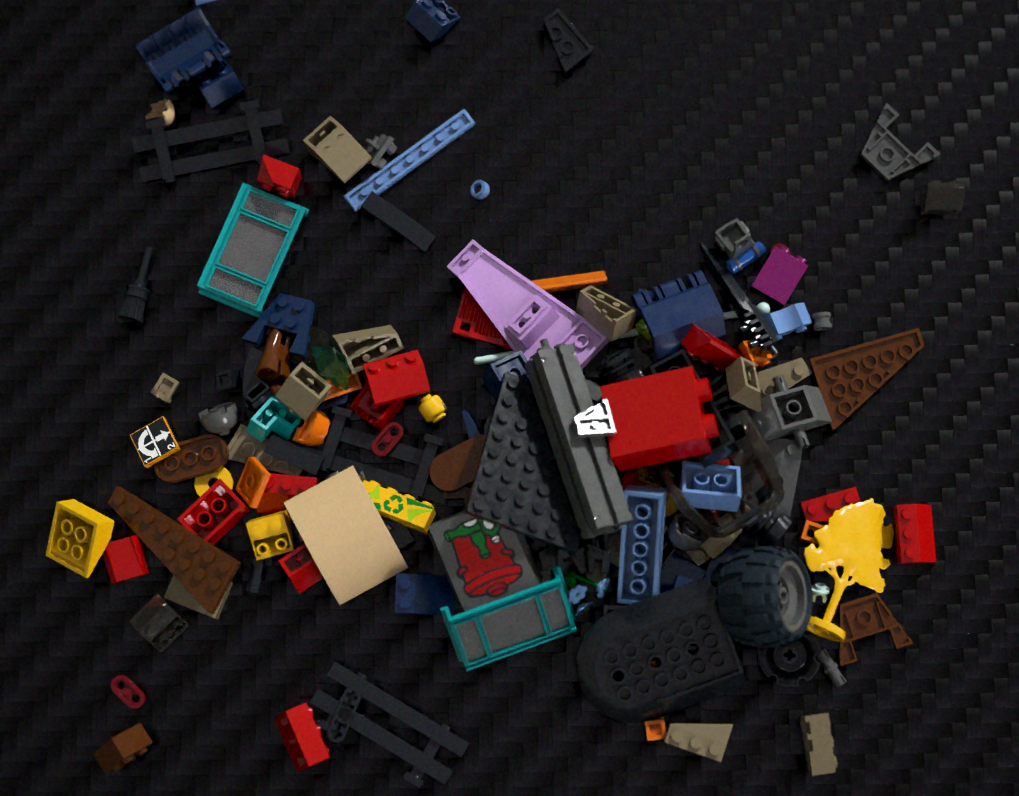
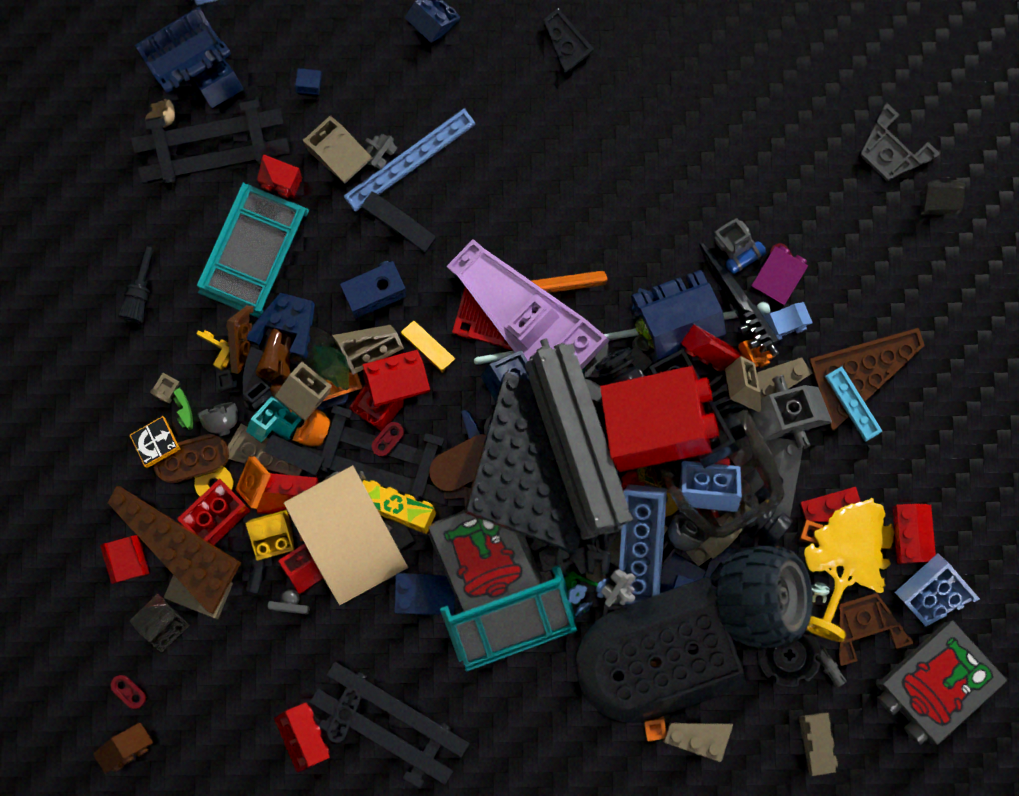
(78, 536): yellow slope -> none
(185, 413): none -> bright green slope
(224, 355): none -> yellow bracket
(238, 330): none -> reddish brown wing
(289, 602): none -> dark grey tile
(308, 81): none -> dark blue piece
(364, 291): none -> dark blue piece
(427, 346): none -> yellow slope
(432, 408): yellow head -> none
(484, 192): medium blue piece -> none
(595, 422): wing -> none
(605, 312): dark tan wedge -> none
(622, 591): none -> light grey hips
(821, 321): dark grey wheel -> none
(853, 404): none -> medium azure tile
(935, 591): none -> medium blue wedge
(939, 684): none -> brick

